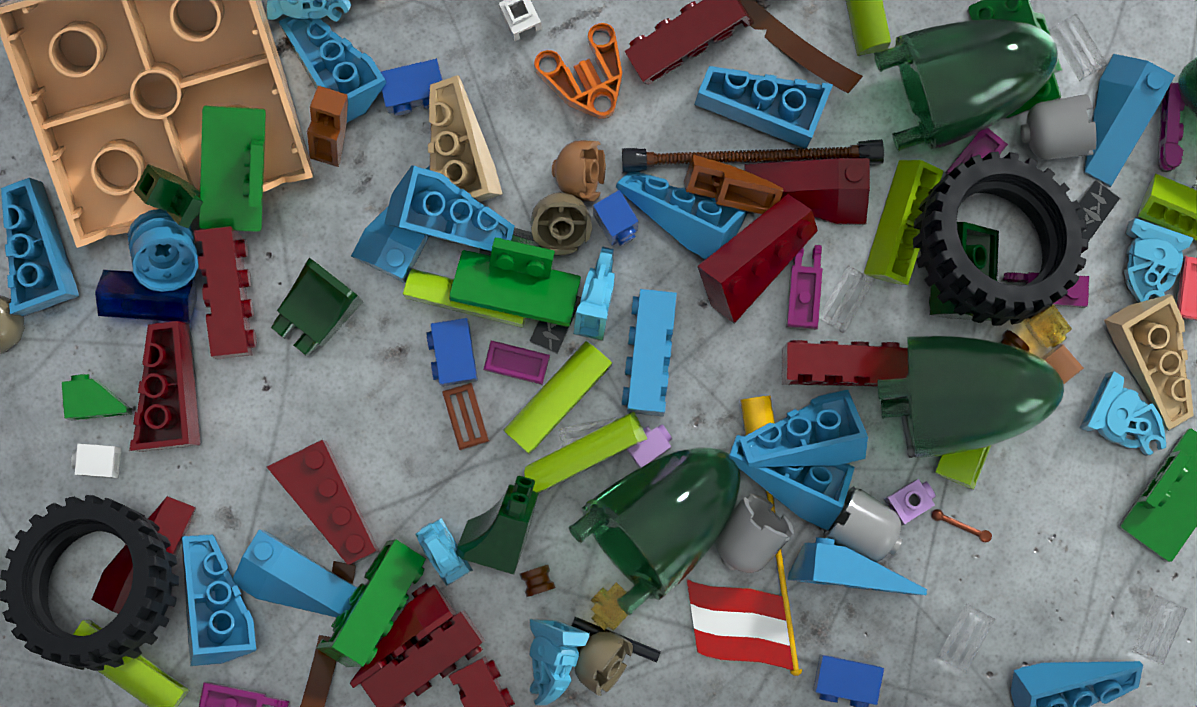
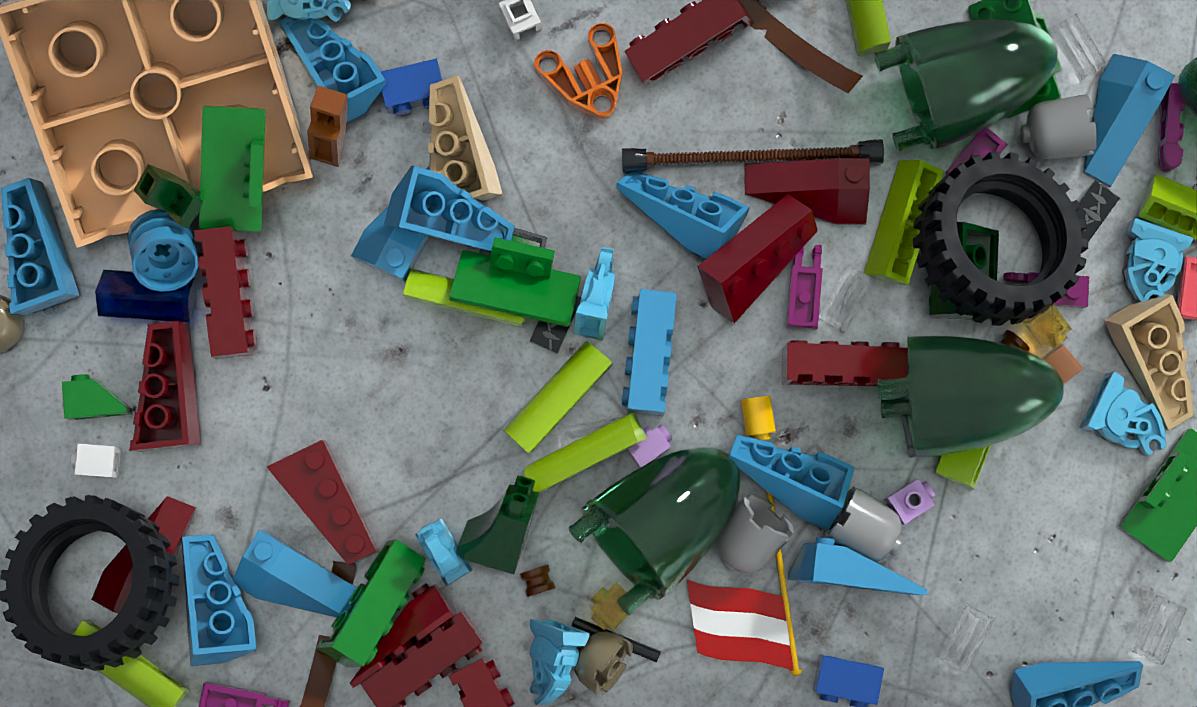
(316, 306): dark green hips -> none
(453, 352): blue brick -> none
(472, 440): copper tile -> none
(516, 362): magenta tile -> none
(561, 223): dark tan cylinder -> none
(580, 169): medium nougat cylinder -> none
(616, 219): blue brick -> none
(731, 185): dark orange slope -> none
(765, 102): dark azure wedge -> none
(816, 435): dark azure wedge -> none
(984, 536): copper hinge -> none

